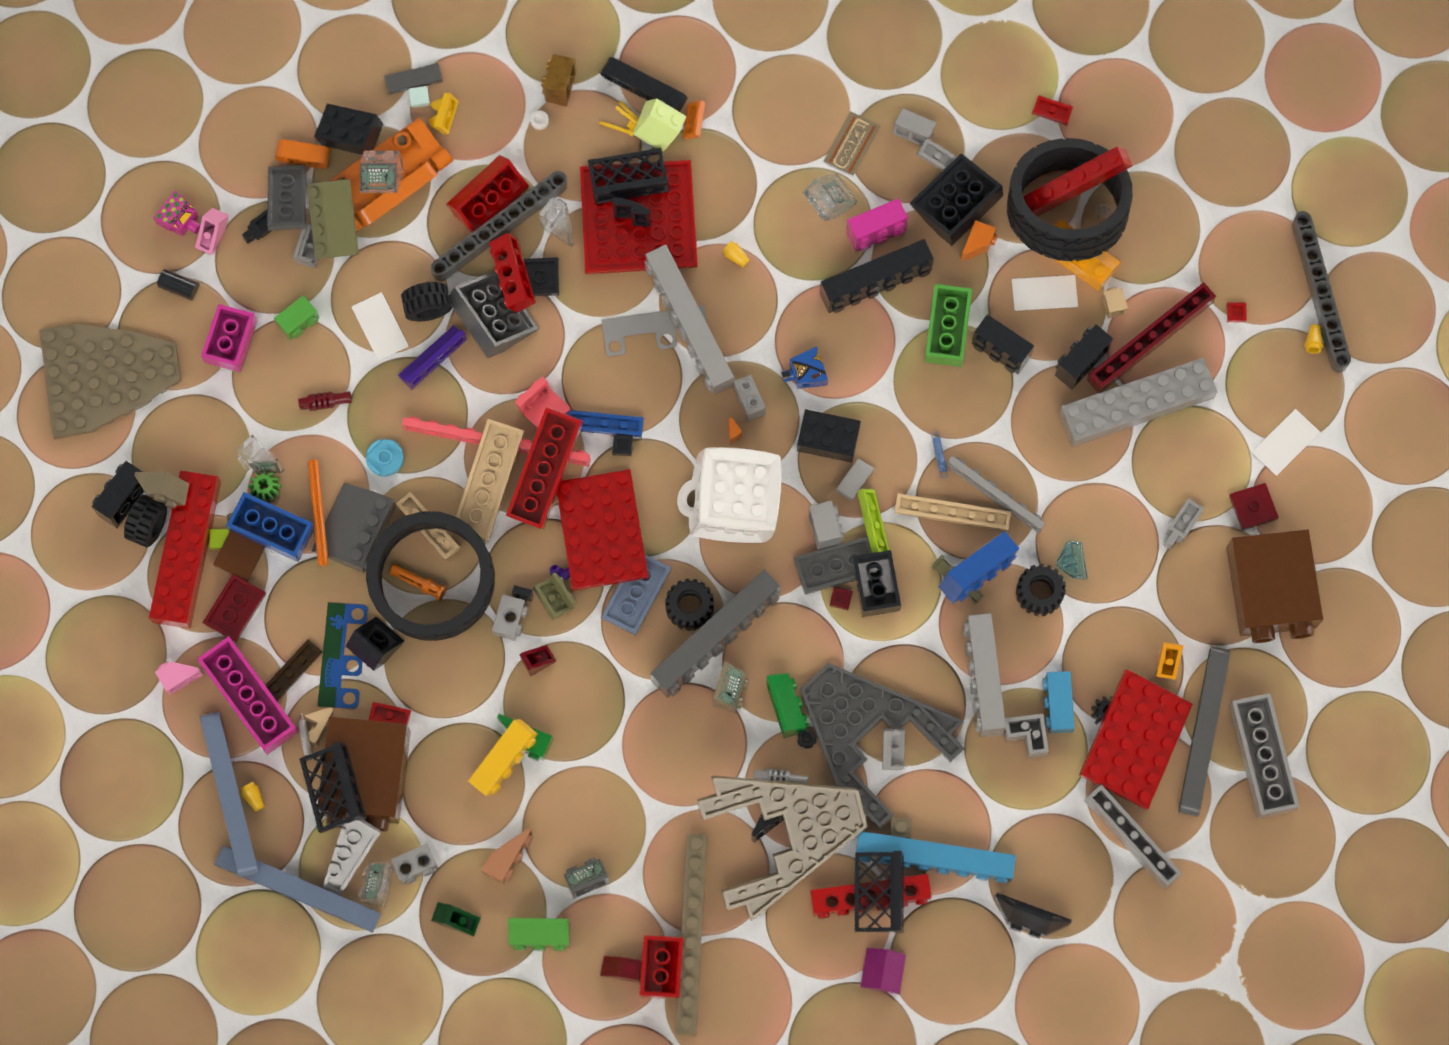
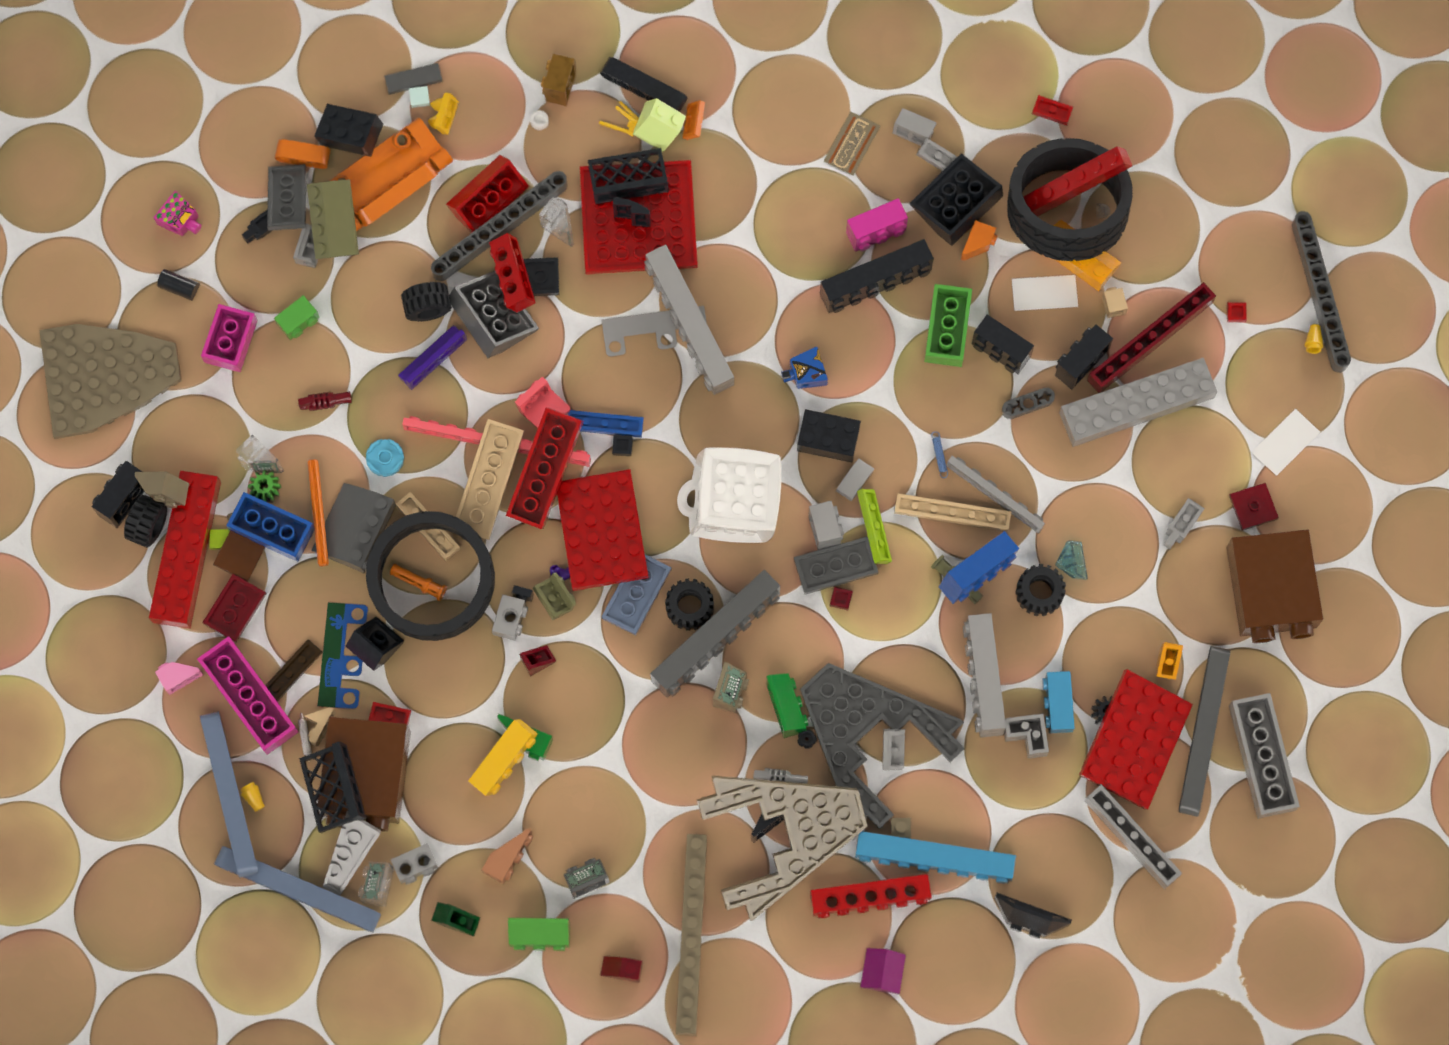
(211, 230): bright pink slope -> none
(380, 171): clear slope -> none
(380, 326): white sticker -> none
(661, 967): red slope -> none
(734, 431): orange slope -> none
(735, 254): yellow cone -> none
(749, 398): light grey brick -> none
(829, 196): clear slope -> none
(876, 583): black slope -> none
(896, 892): black fence -> none
(1042, 403): none -> dark grey beam

